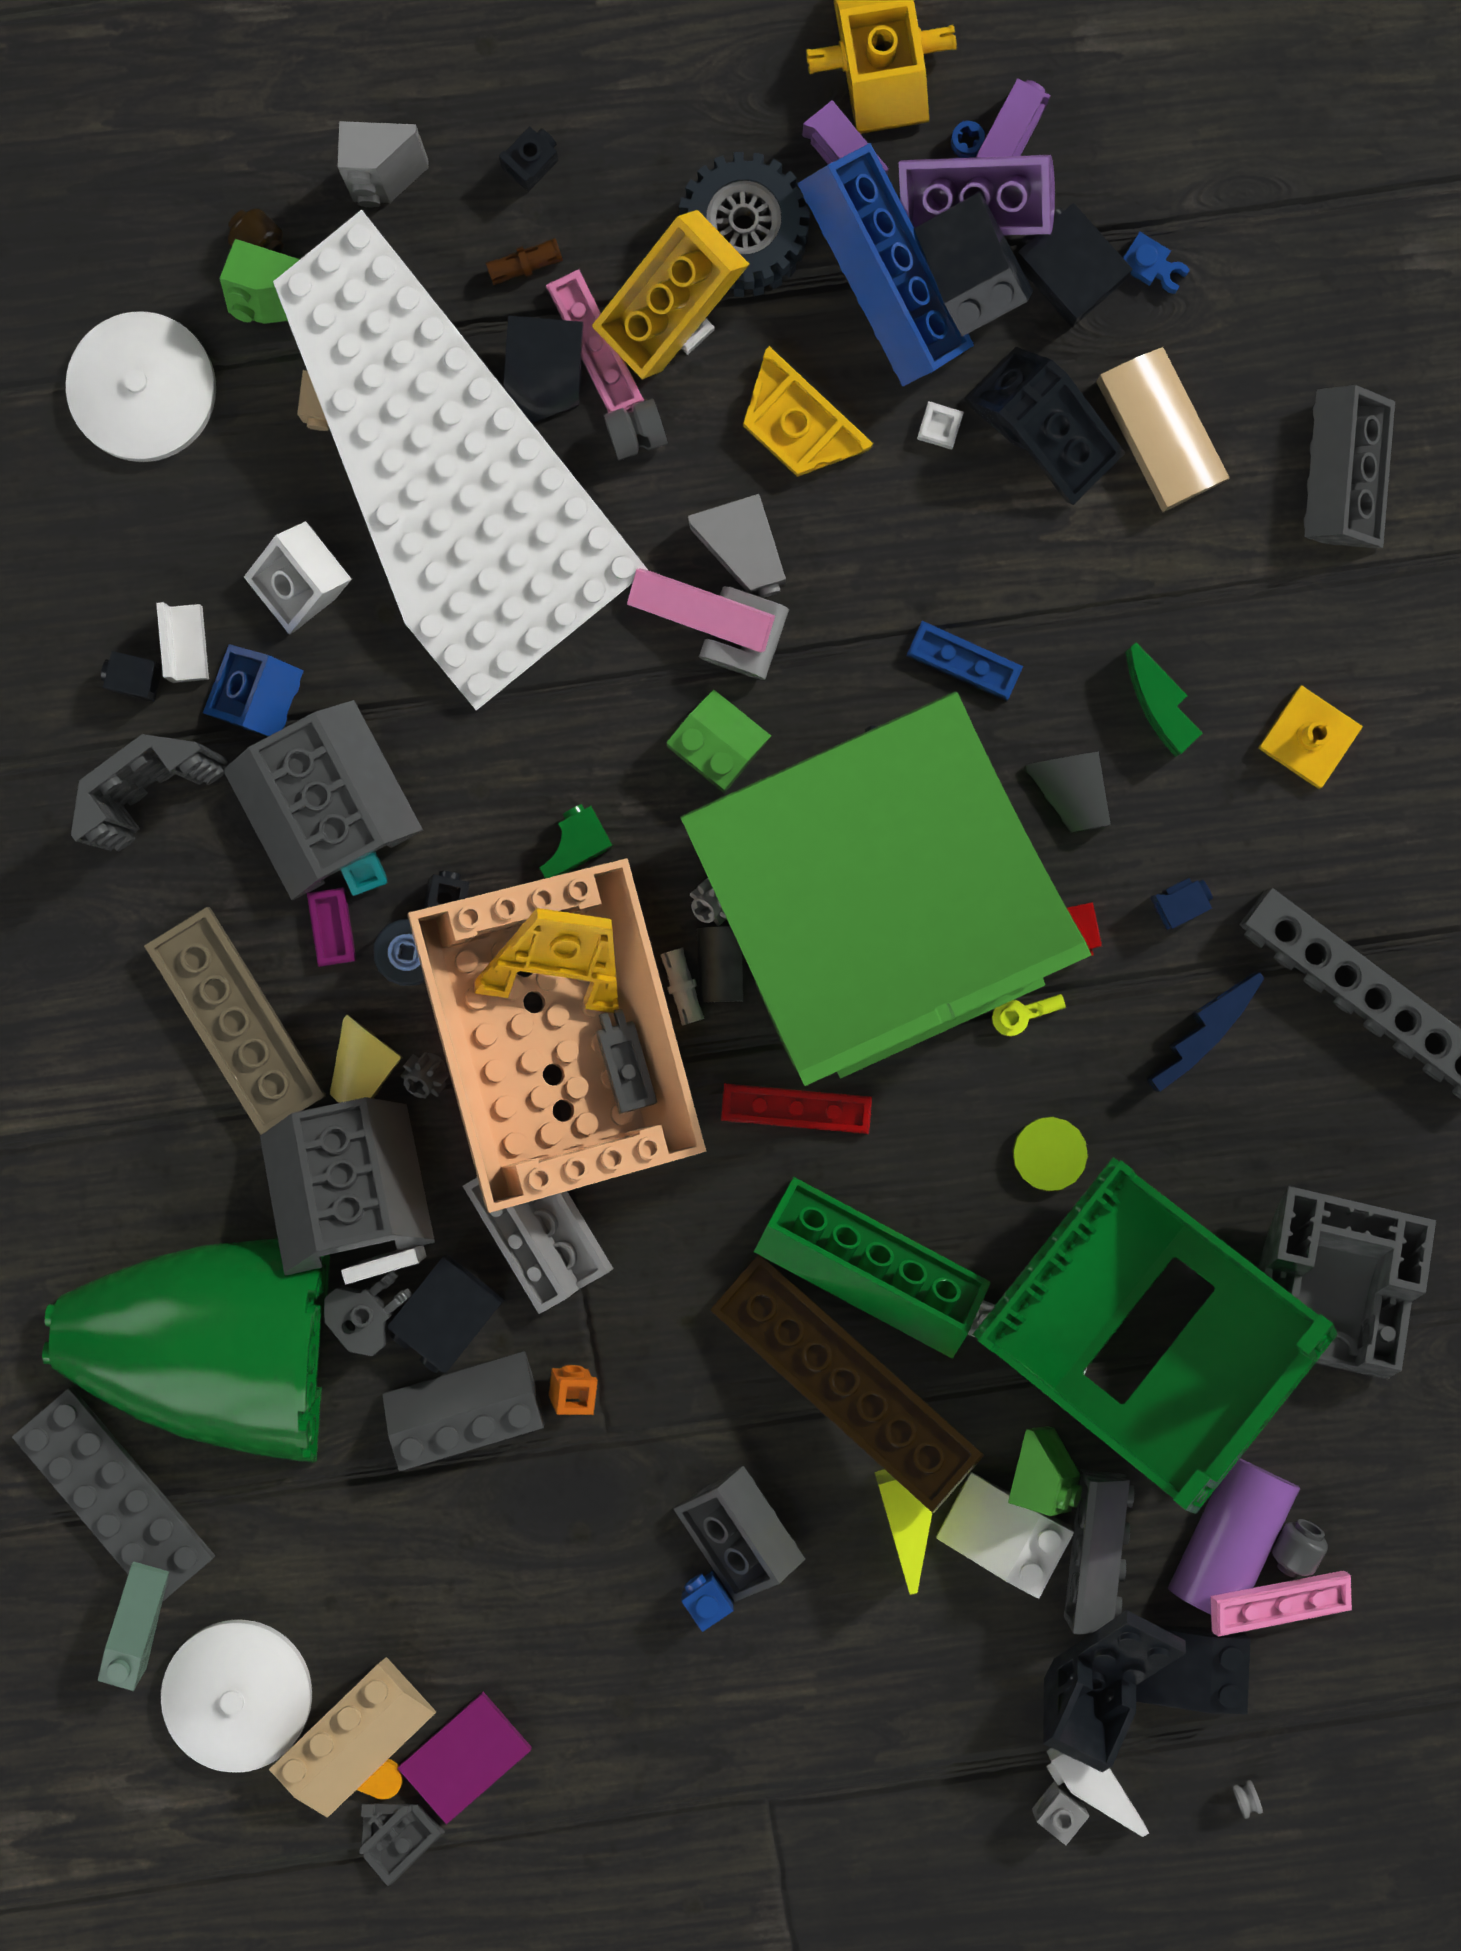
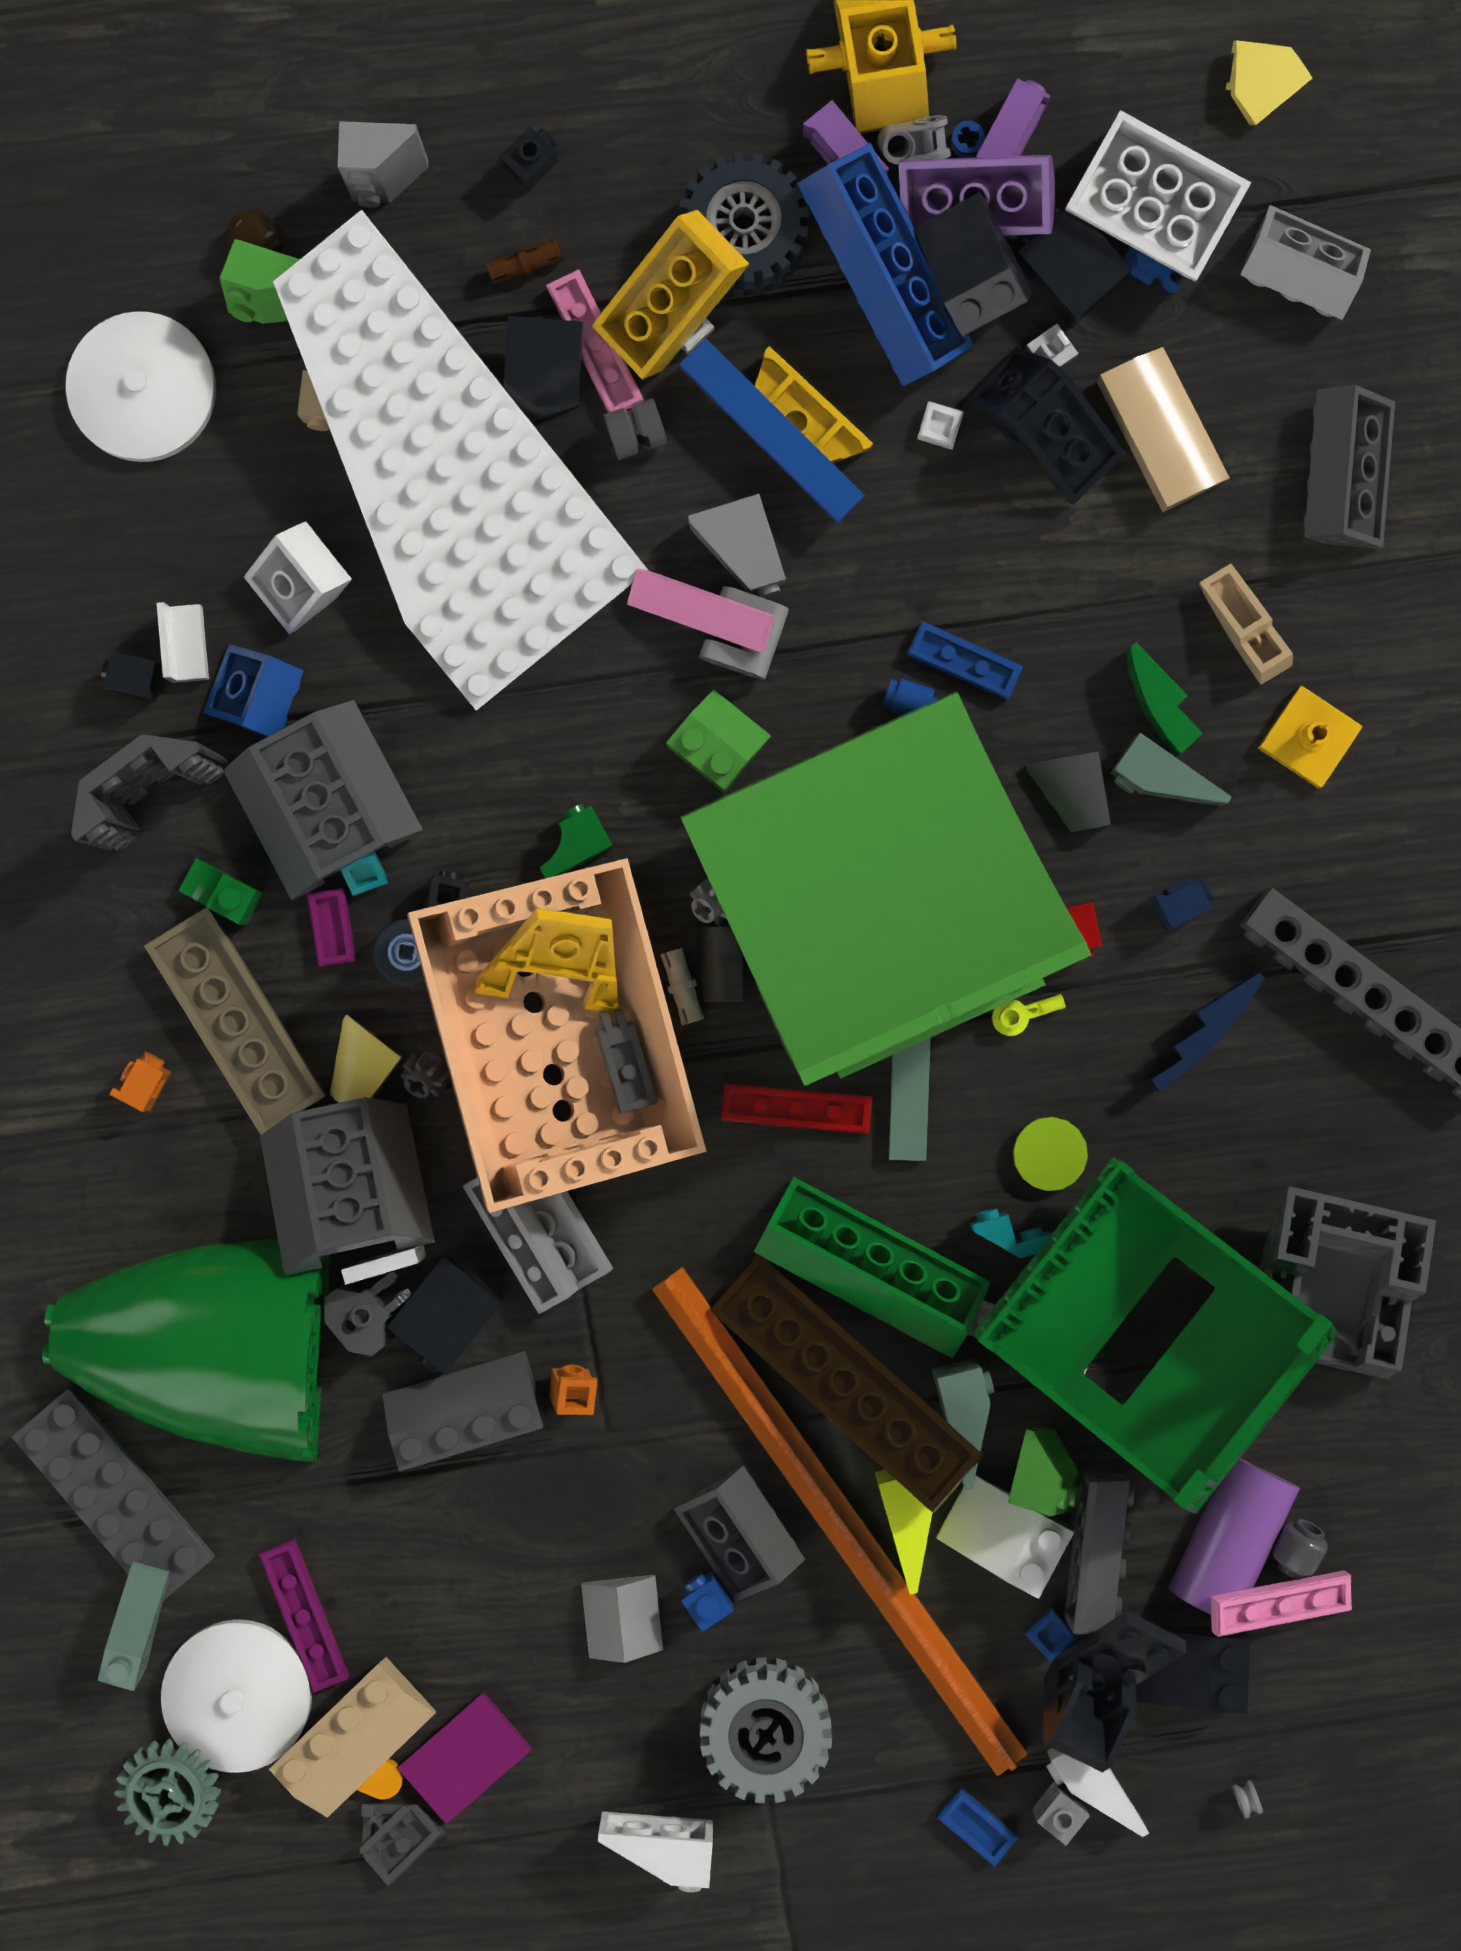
(142, 1082): none -> orange brick
(148, 1797): none -> sand green gear
(221, 892): none -> green arch
(304, 1615): none -> magenta tile
(622, 1618): none -> light grey slope
(665, 1846): none -> white slope
(732, 1707): none -> light grey wheel
(771, 430): none -> blue tile
(840, 1521): none -> orange piece
(906, 696): none -> blue brick
(909, 1103): none -> sand green tile
(918, 139): none -> light grey piece
(965, 1401): none -> sand green slope
(977, 1826): none -> blue tile
(998, 1230): none -> teal slope
(1050, 1634): none -> blue tile
(1053, 345): none -> white tile
(1157, 773): none -> sand green slope
(1158, 196): none -> white slope
(1247, 624): none -> tan slope
(1264, 78): none -> light yellow slope
(1306, 263): none -> light grey slope

